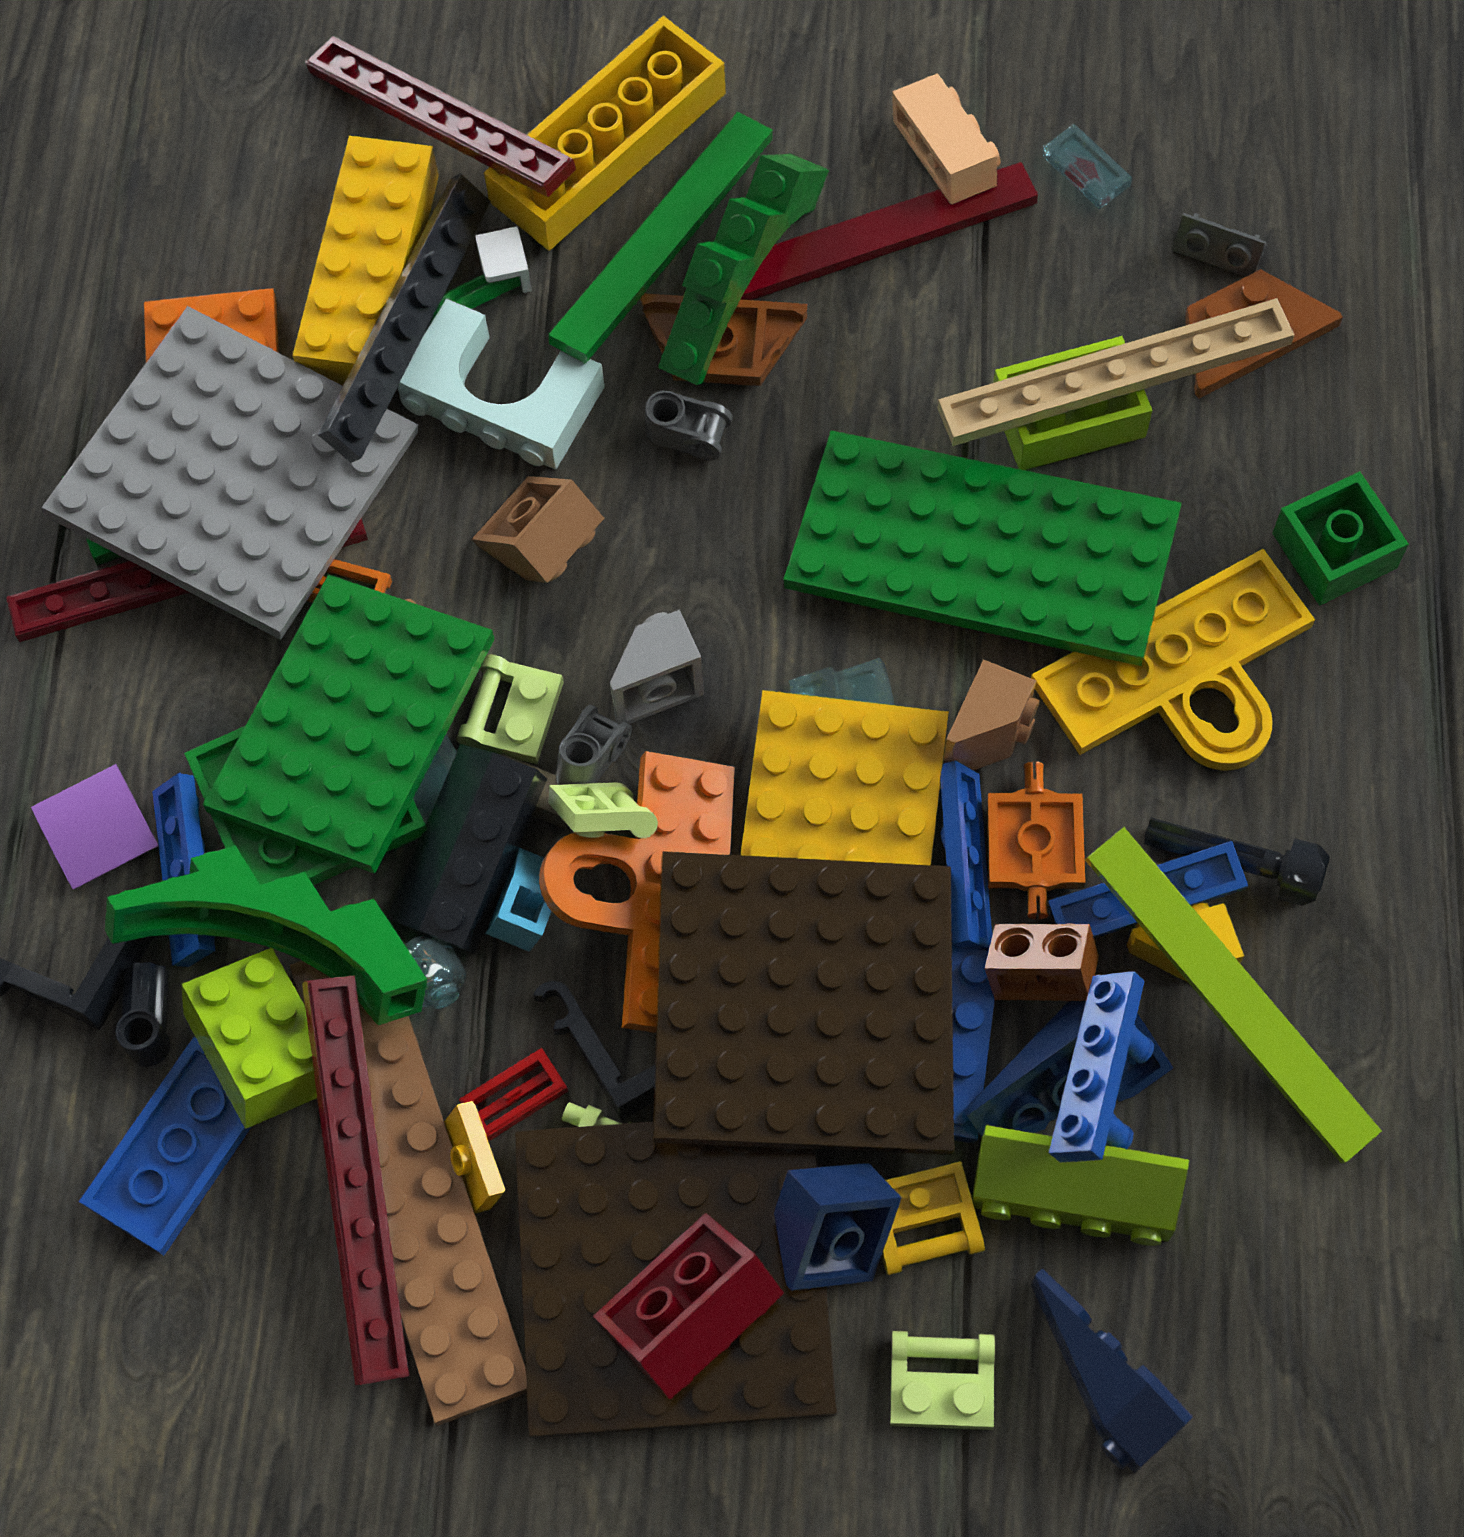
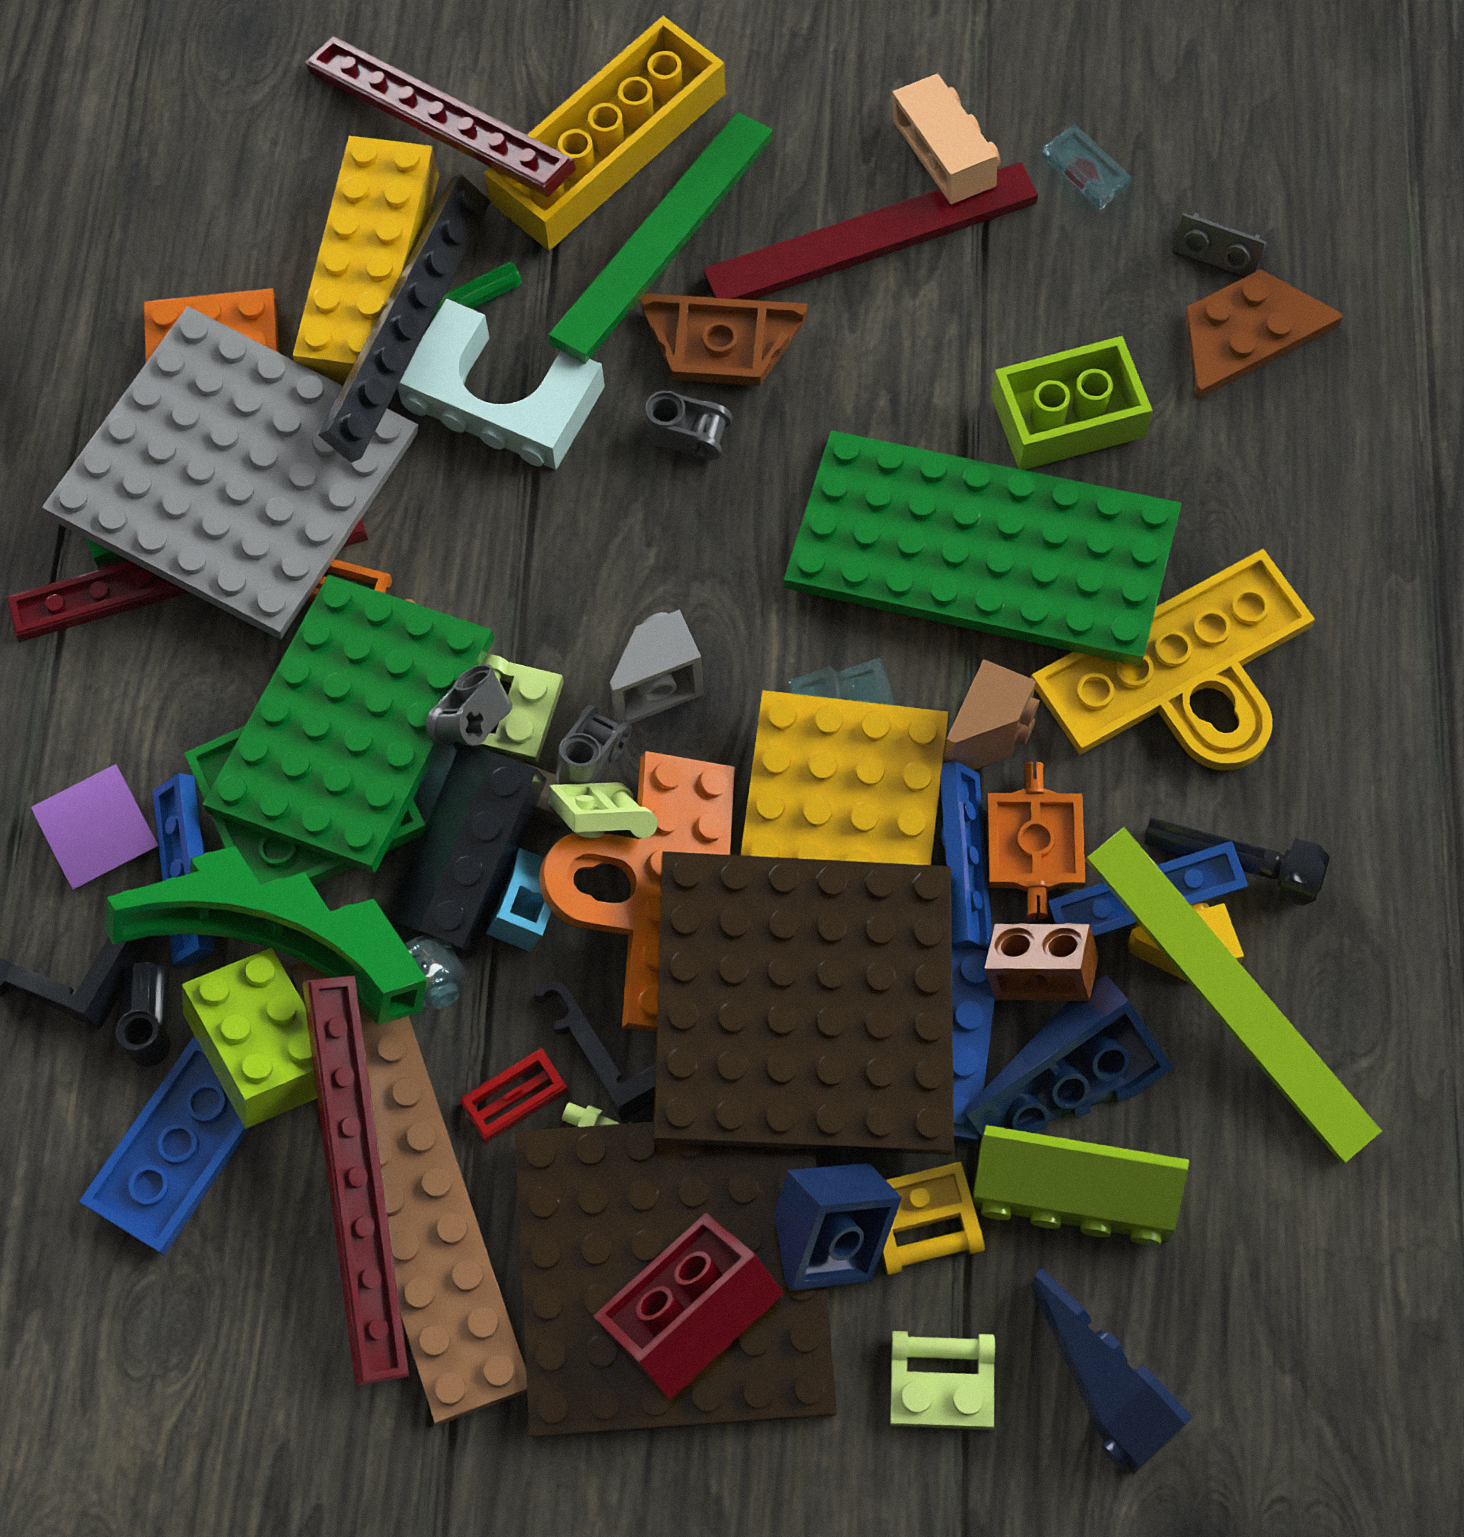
(469, 709): none -> dark grey piece
(473, 1157): yellow plate -> none
(503, 256): white panel -> none
(540, 528): medium nougat slope -> none
(722, 269): green arch -> none
(1092, 1086): blue plate -> none
(1115, 372): tan plate -> none
(1339, 538): green brick -> none

